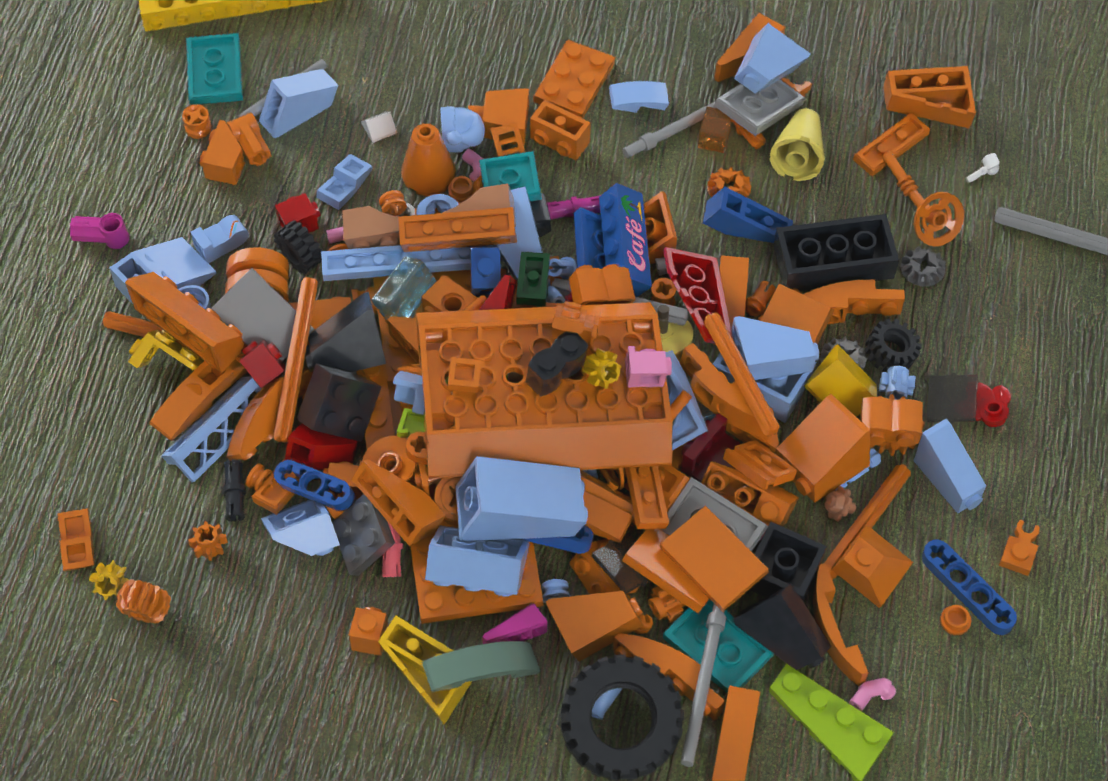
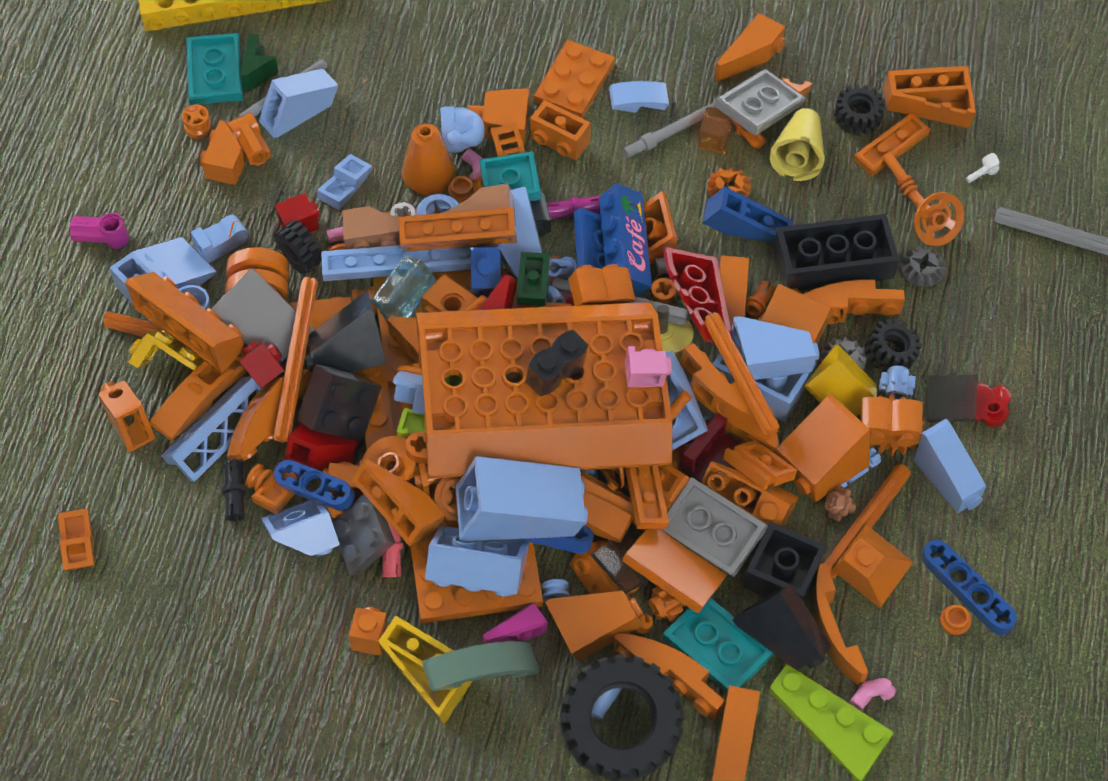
(102, 577): yellow gear -> none
(119, 403): none -> orange torso
(143, 601): orange gear -> none
(208, 541): orange gear -> none
(256, 66): none -> dark green slope
(379, 126): white slope -> none
(393, 202): orange bush -> none
(464, 374): orange plate -> none
(574, 319): orange plate -> none
(602, 368): yellow gear -> none
(714, 558): orange tile -> none
(715, 624): light grey bar -> none
(769, 59): light blue slope -> none
(863, 98): none -> black tyre
(1020, 550): orange plate -> none

